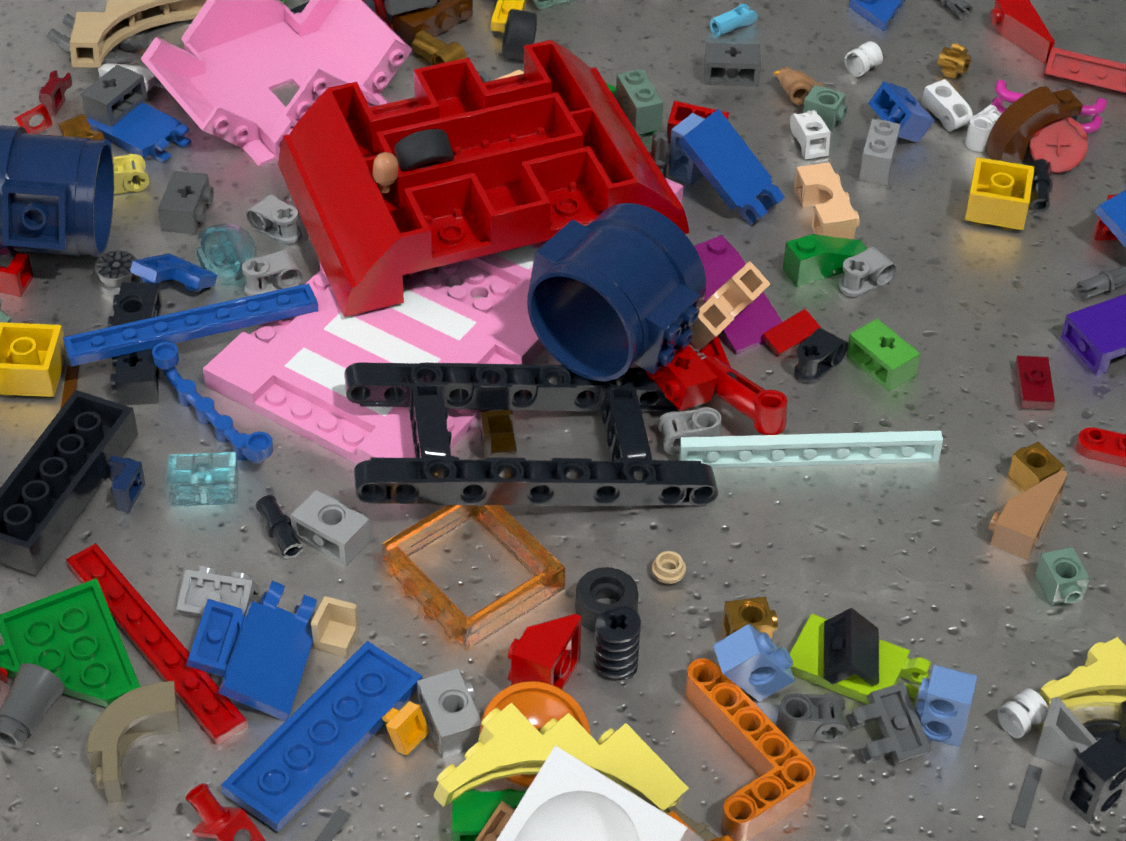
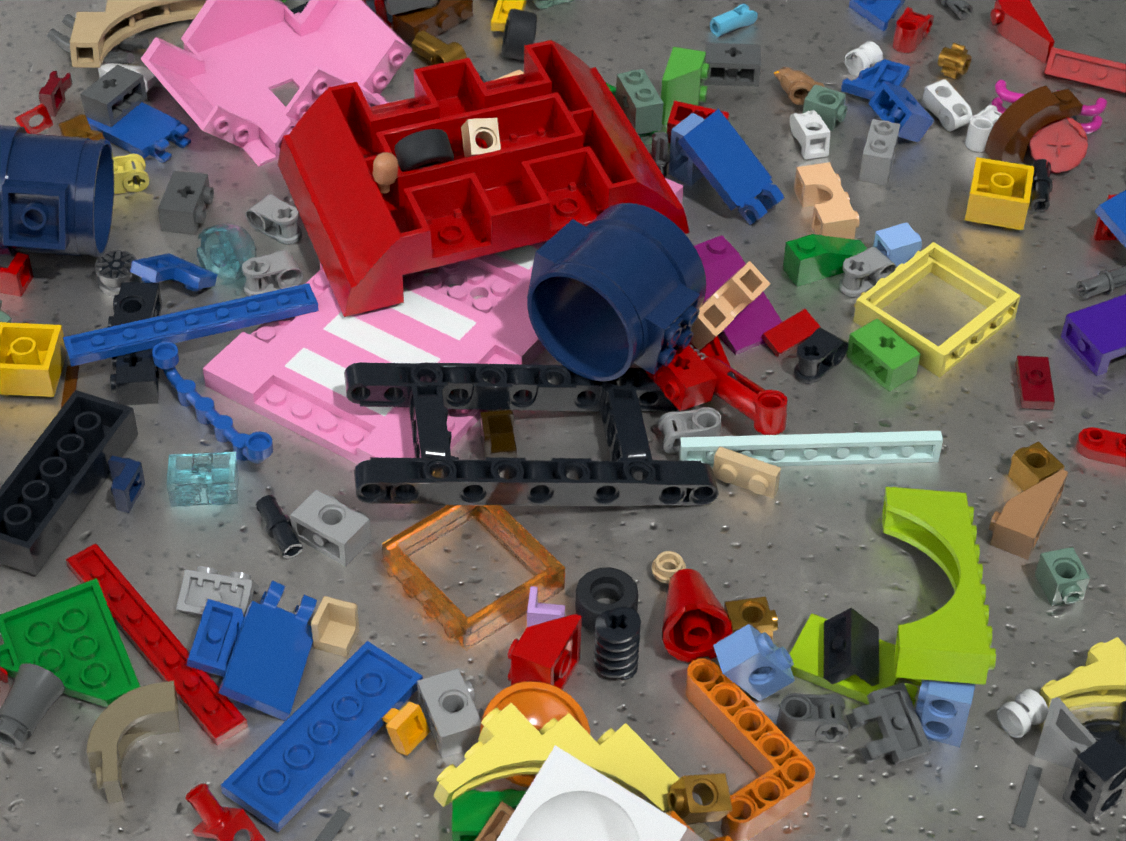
(480, 128): none -> tan brick
(542, 612): none -> lavender panel
(684, 79): none -> bright green slope
(693, 618): none -> red cone
(712, 791): none -> pearl gold brick
(746, 472): none -> tan plate
(871, 78): none -> blue wing
(898, 243): none -> light blue brick
(911, 30): none -> red piece
(934, 259): none -> light yellow window
(956, 638): none -> lime arch

